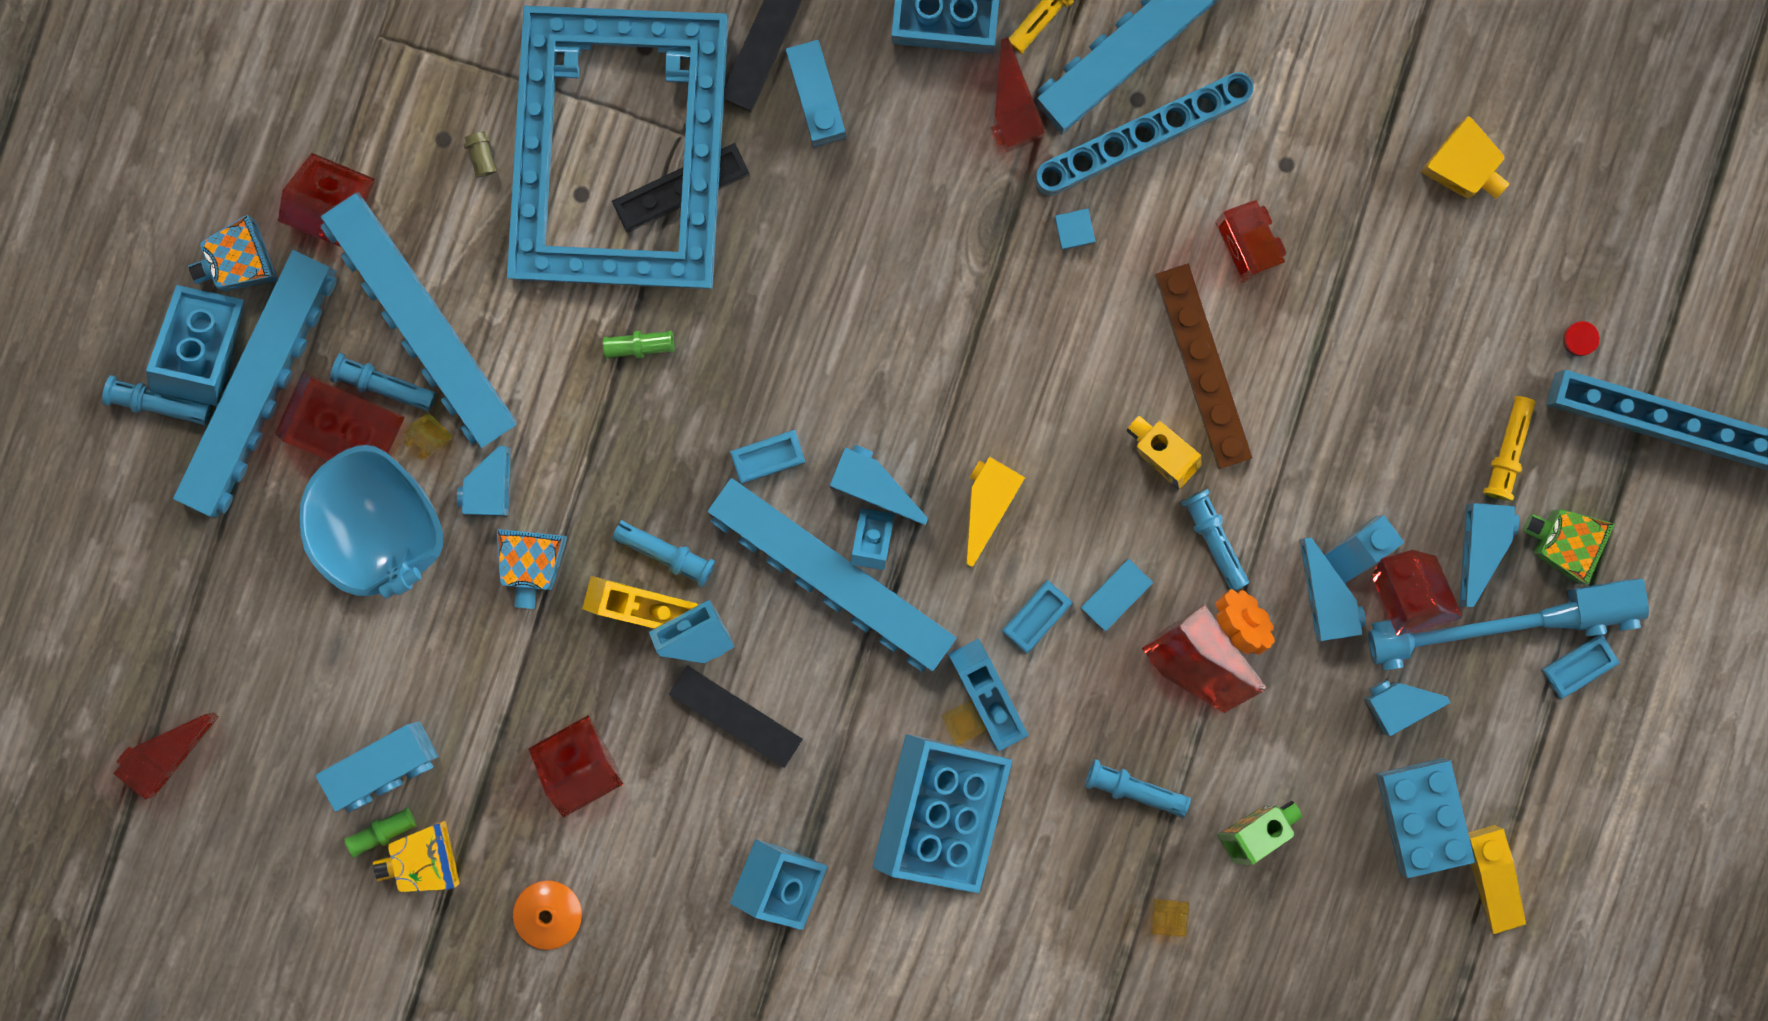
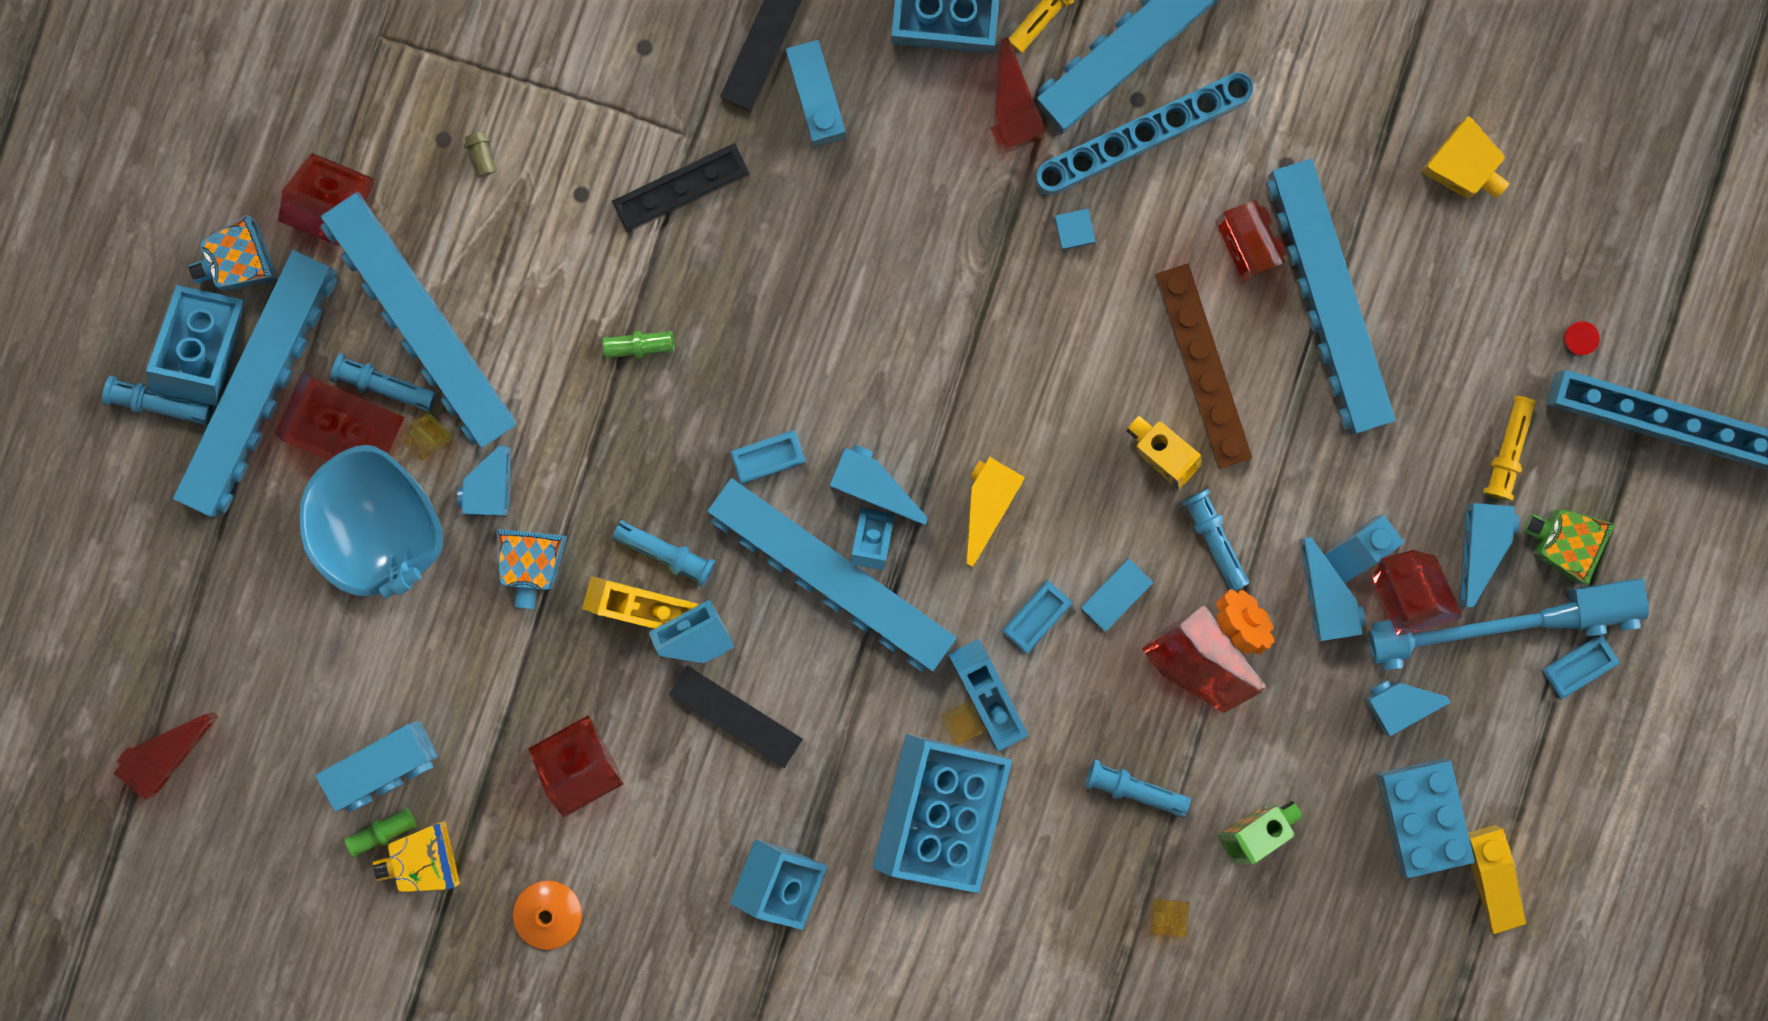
(567, 32): dark azure plate -> none
(1330, 297): none -> dark azure brick

